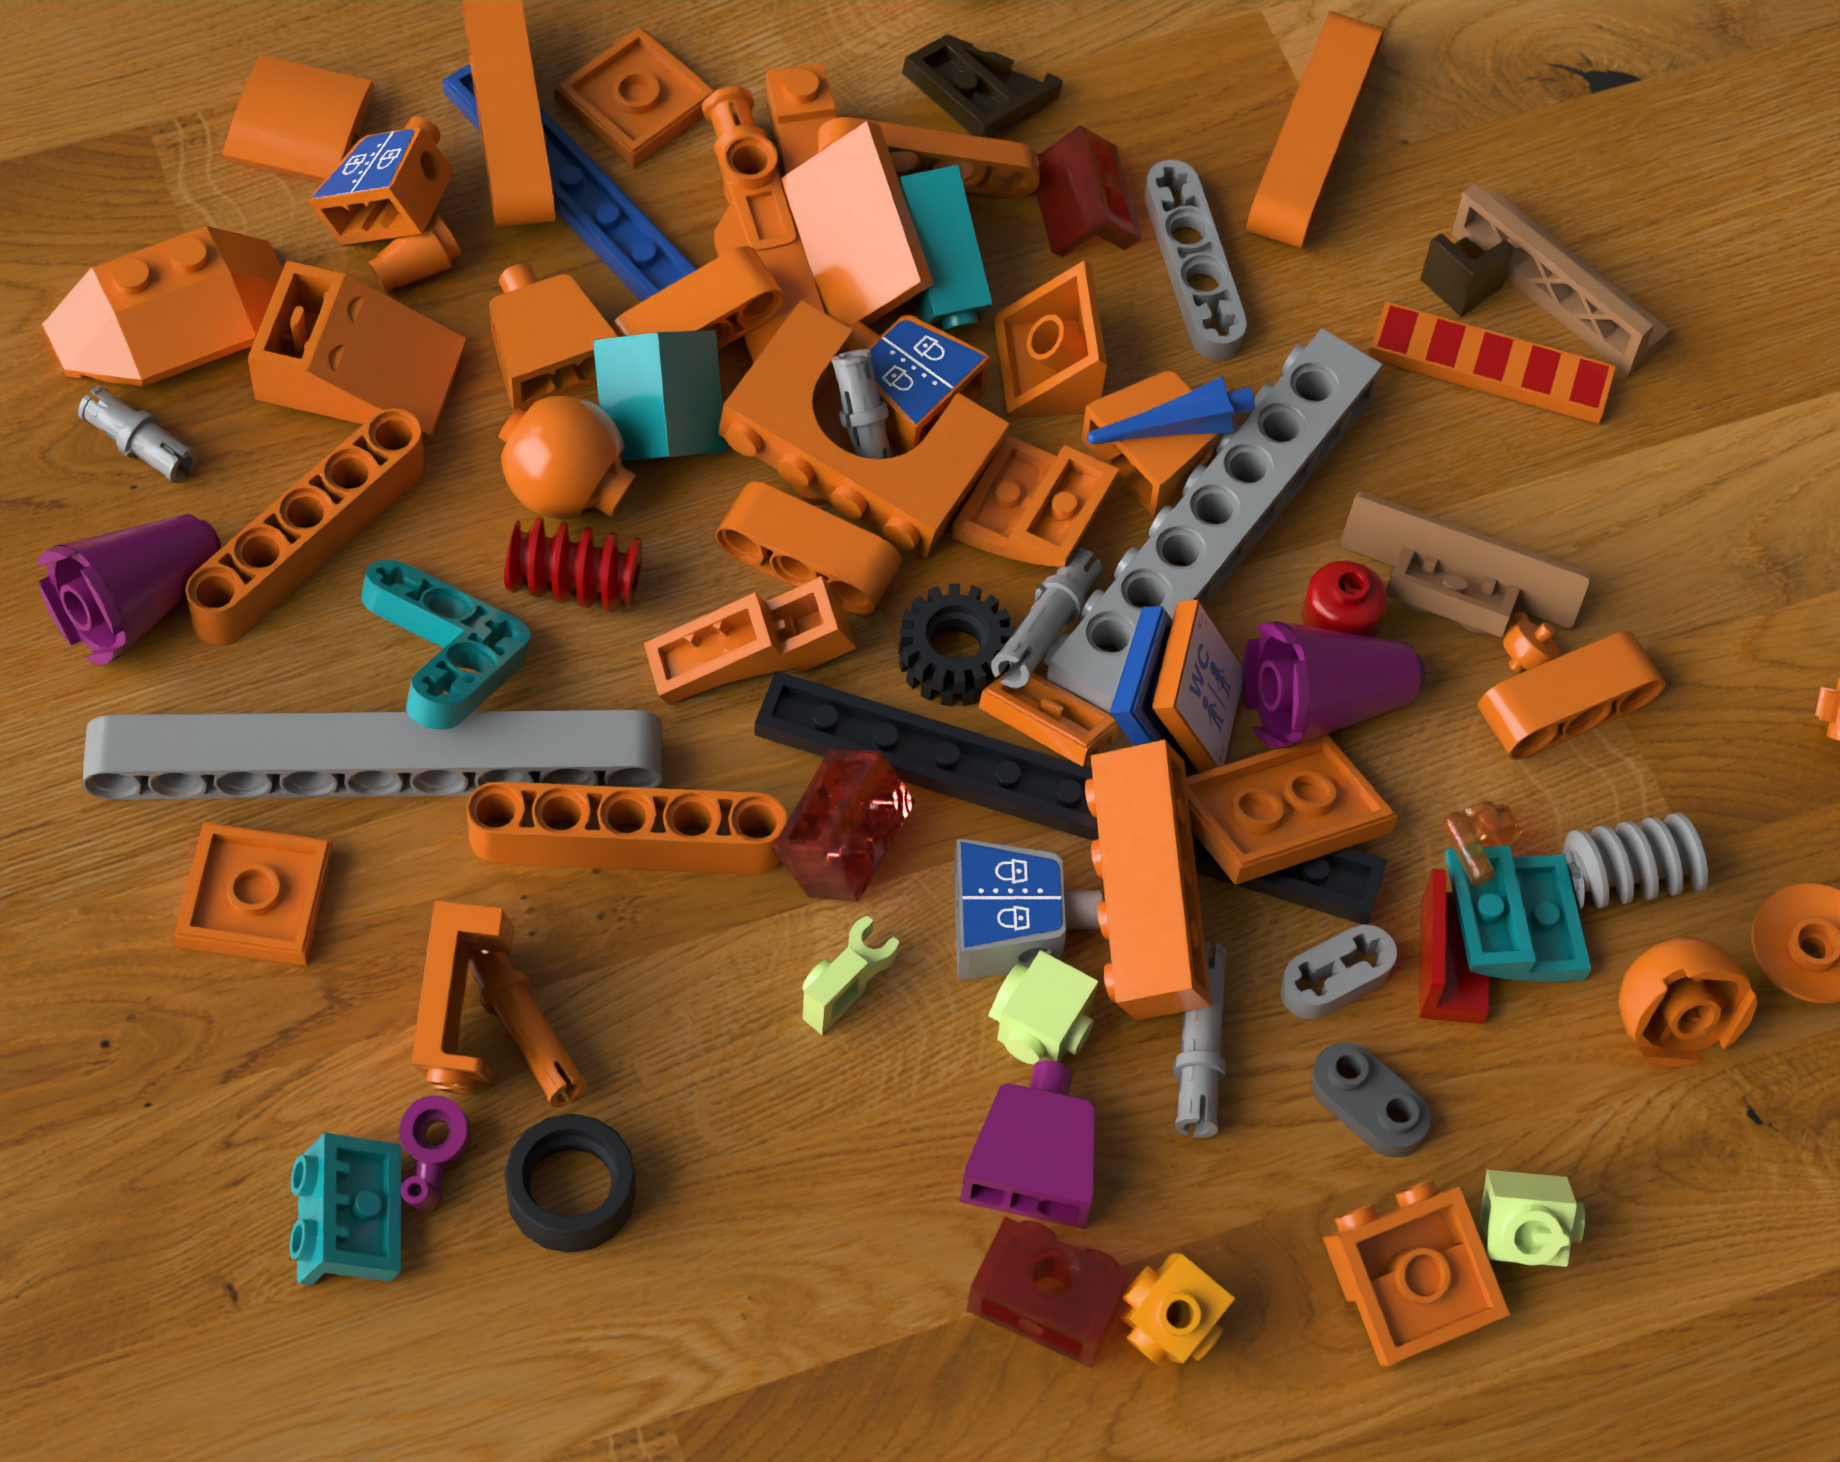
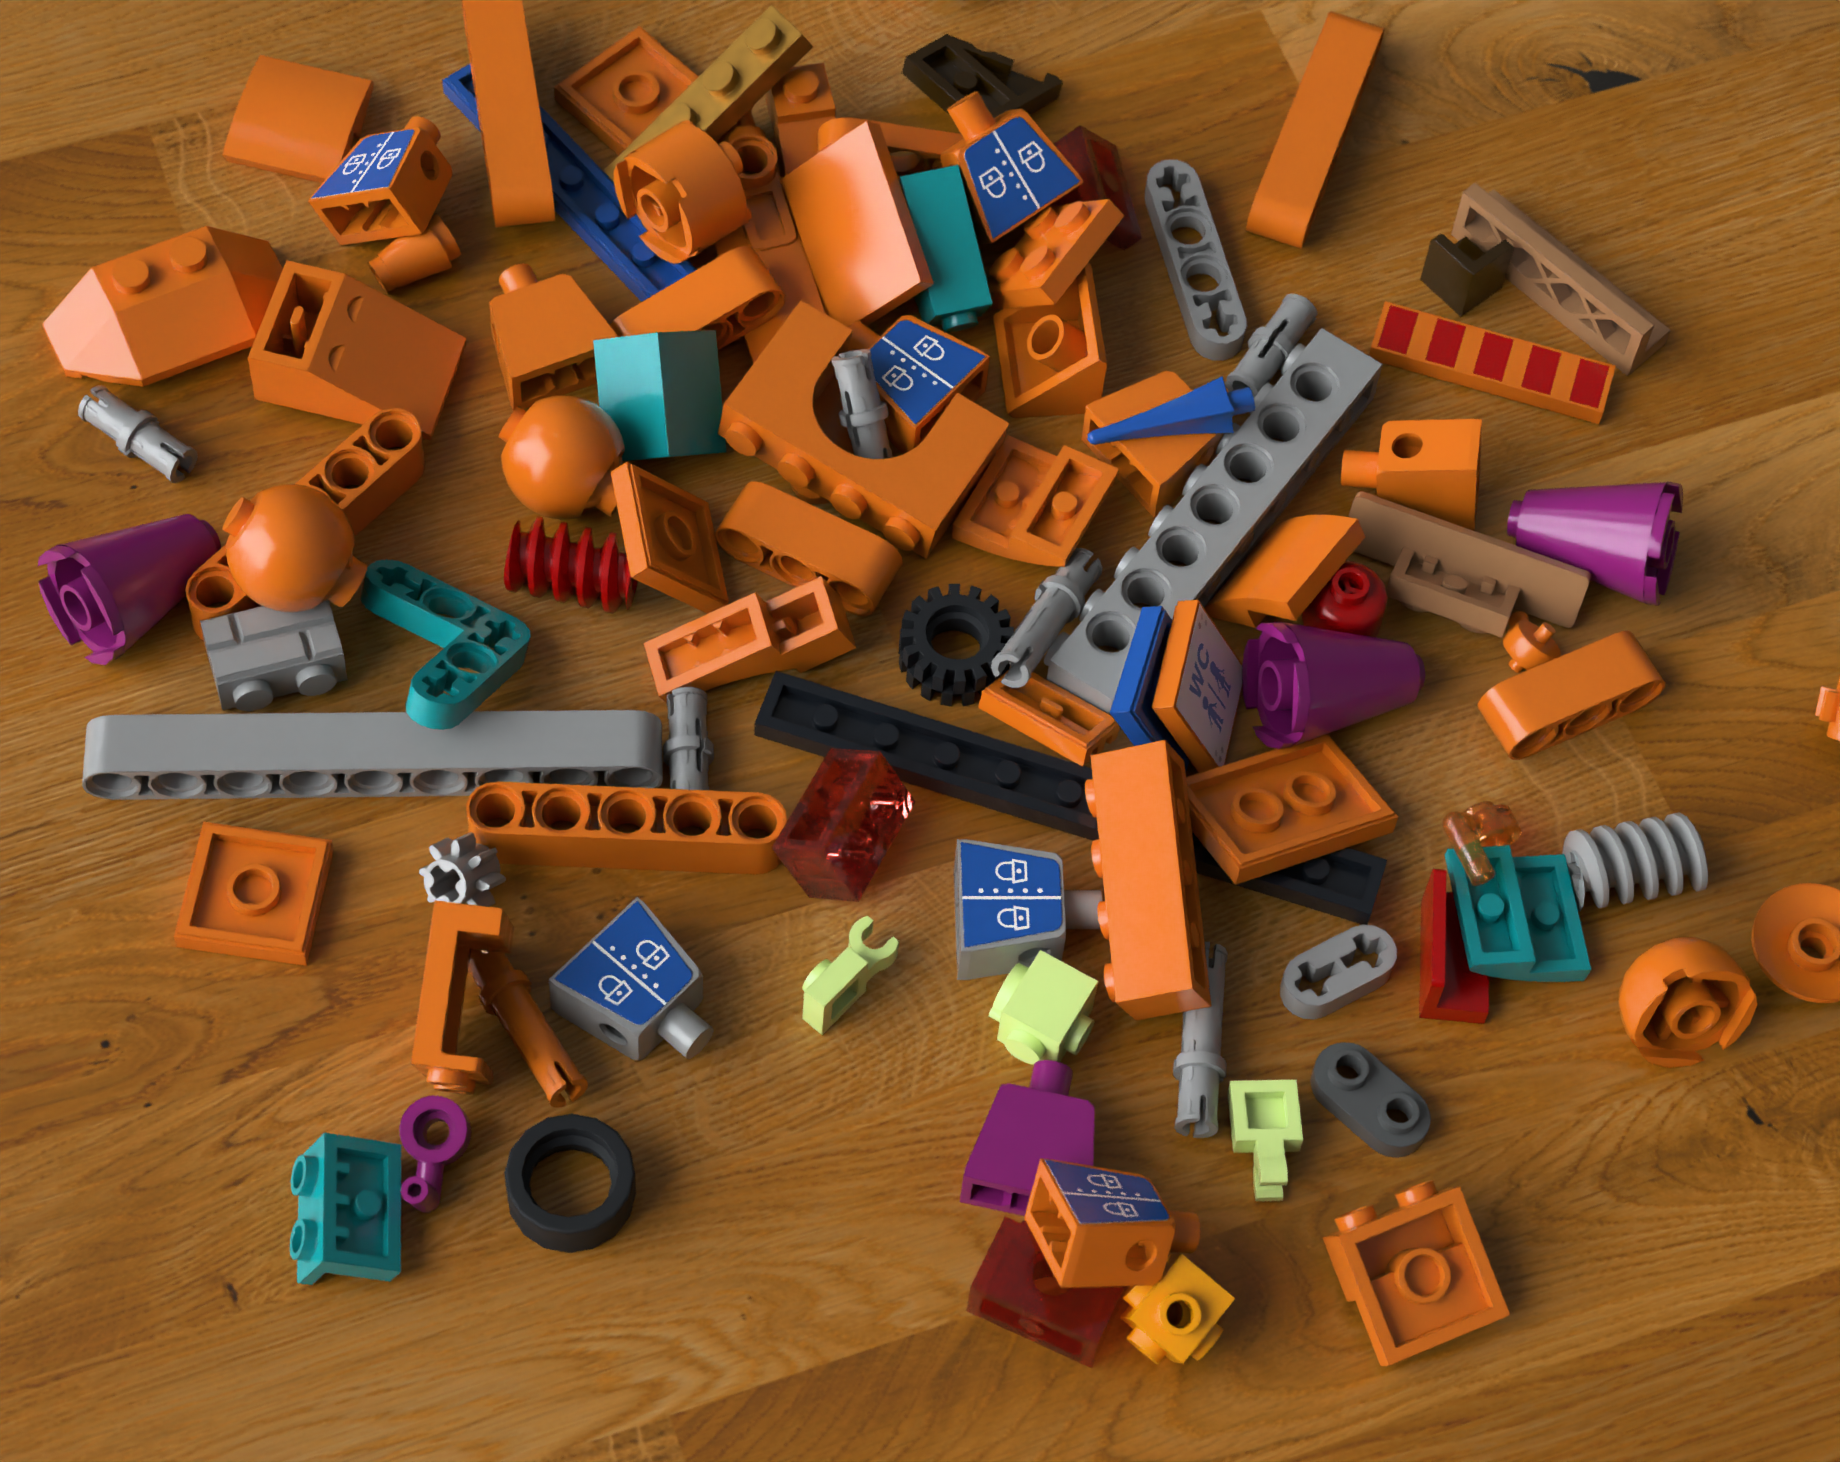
(273, 654): none -> light grey brick
(292, 549): none -> orange brick
(462, 872): none -> light grey gear
(633, 988): none -> torso
(669, 538): none -> orange tile
(682, 191): none -> orange brick
(688, 748): none -> light grey pin
(732, 81): none -> pearl gold plate
(1005, 167): none -> torso
(1051, 253): none -> orange plate
(1105, 1225): none -> orange torso
(1268, 1123): none -> yellowish green plate
(1272, 344): none -> light grey pin
(1287, 569): none -> orange slope
(1423, 467): none -> orange torso
(1529, 1218): yellowish green brick -> none
(1606, 529): none -> magenta cone

